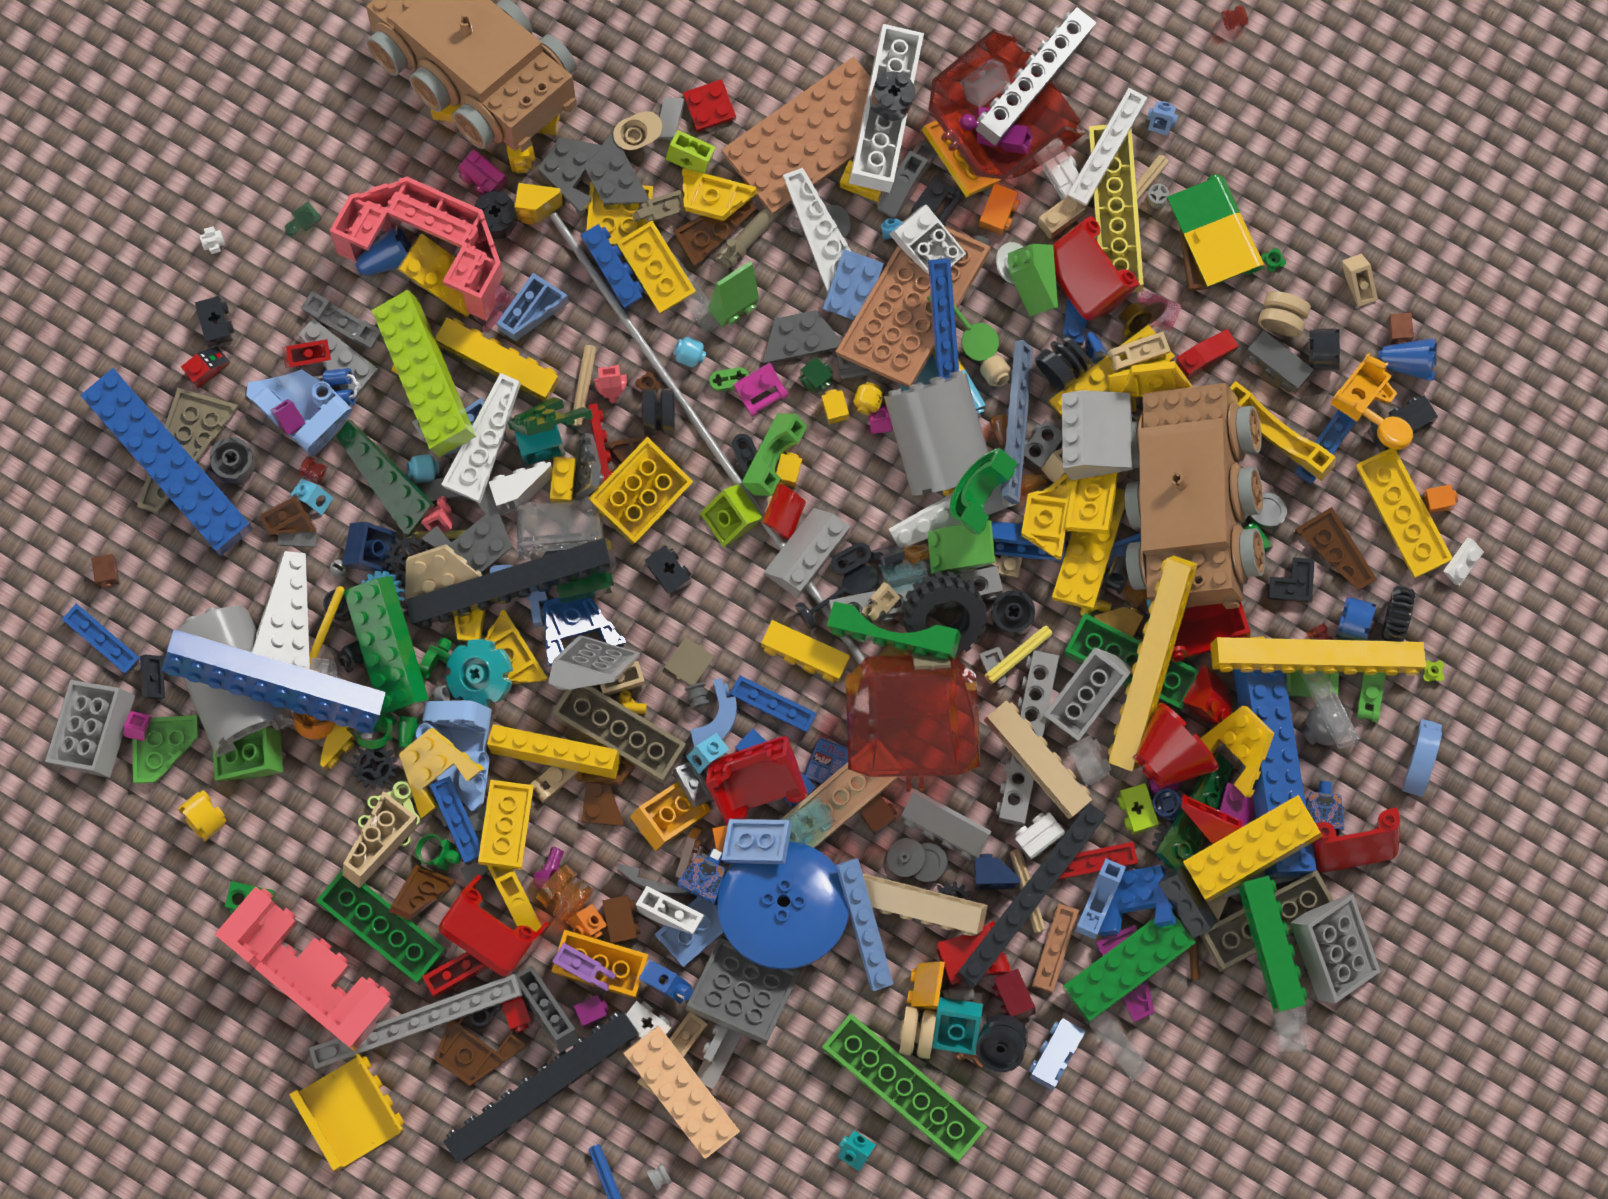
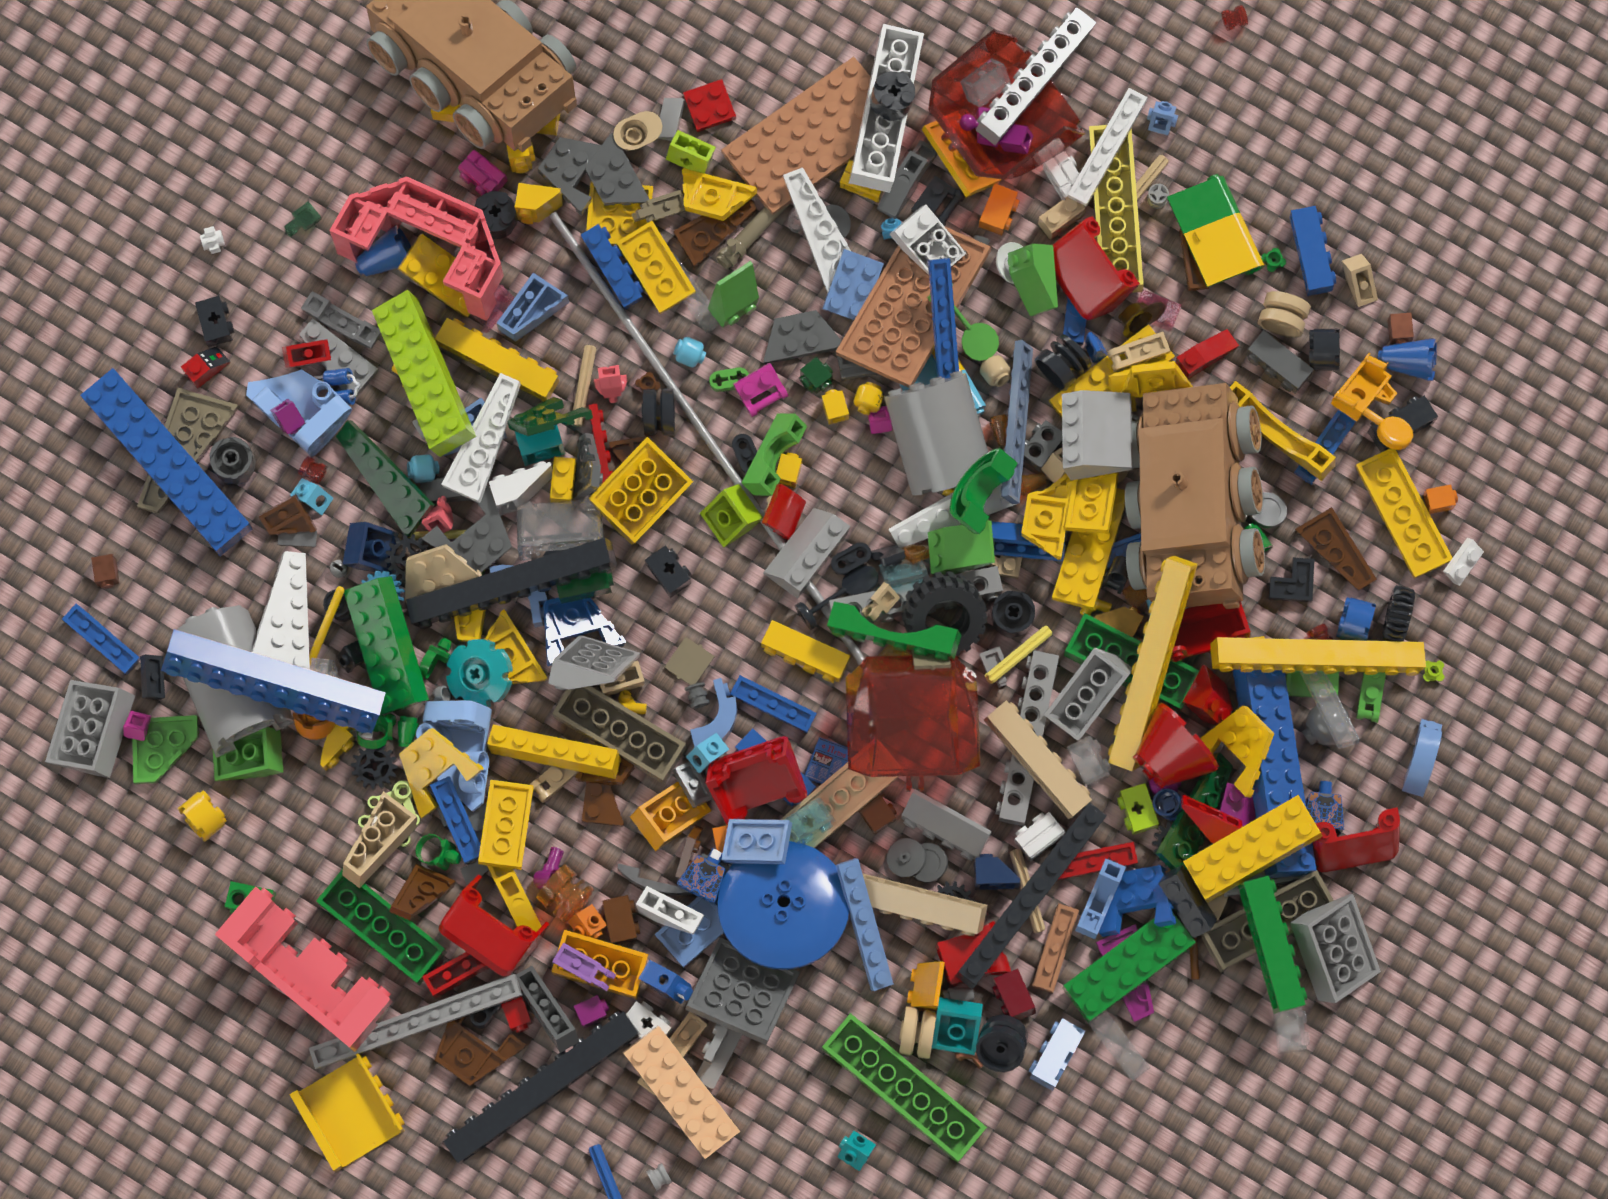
(1311, 250): none -> blue brick

